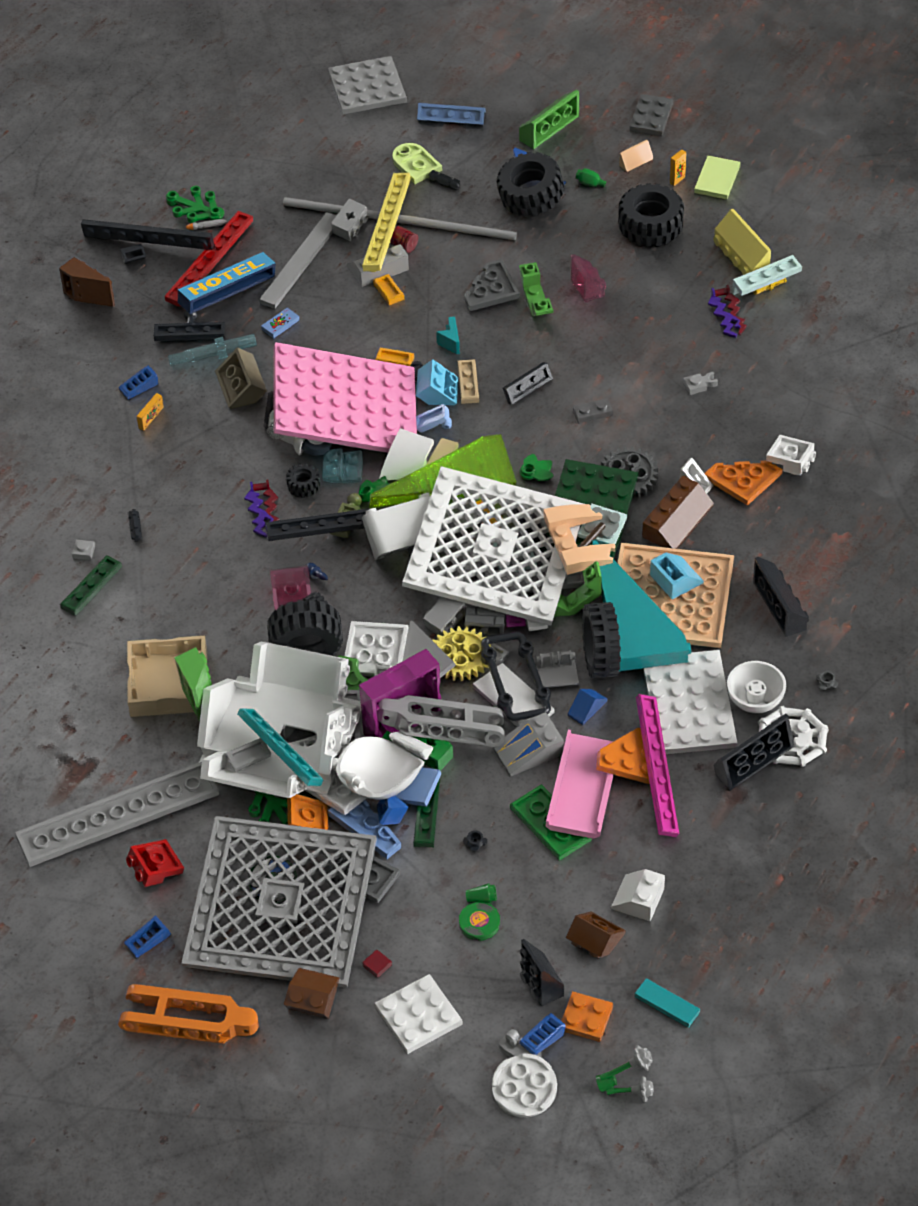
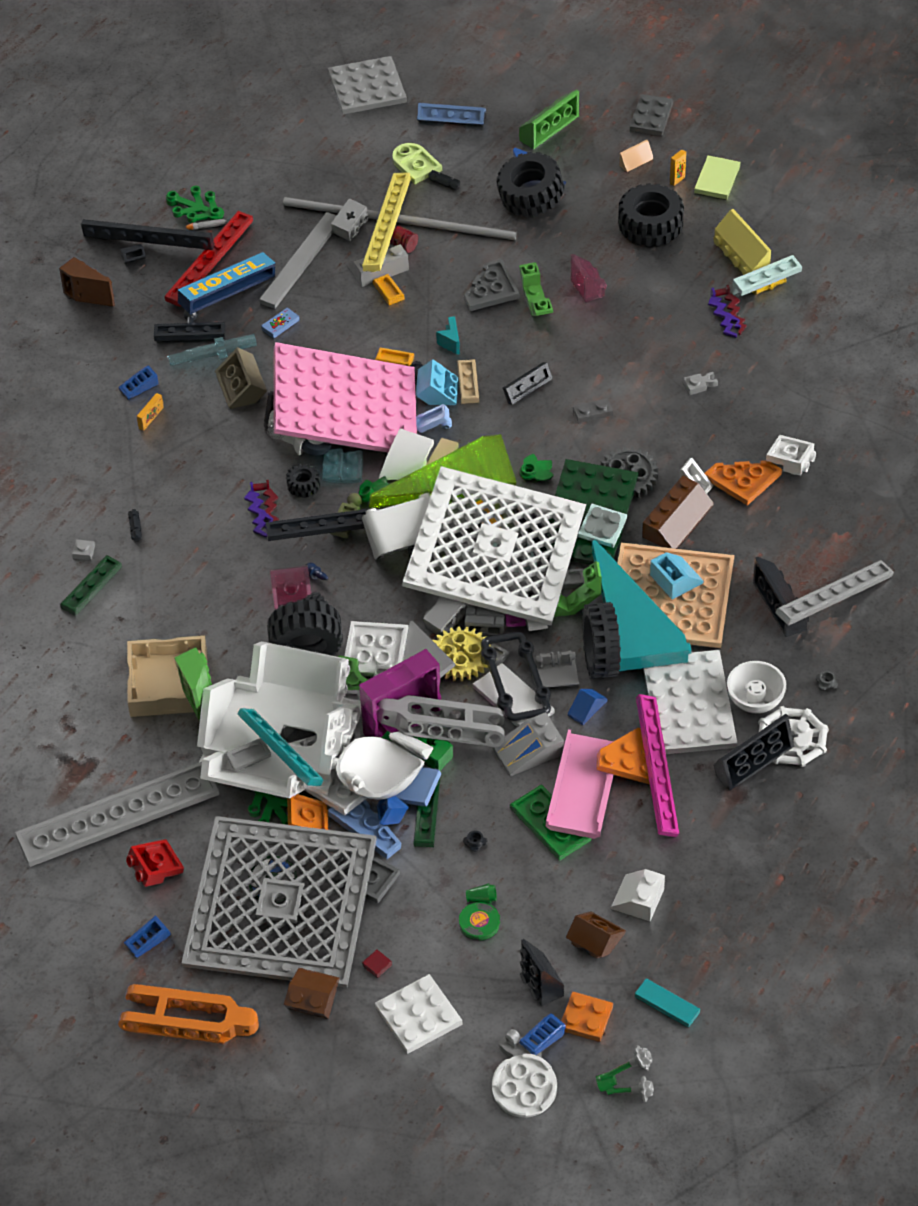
(575, 558): light nougat wedge -> none
(589, 178): green plant -> none
(593, 535): dark brown bar -> none
(834, 592): none -> light grey tile

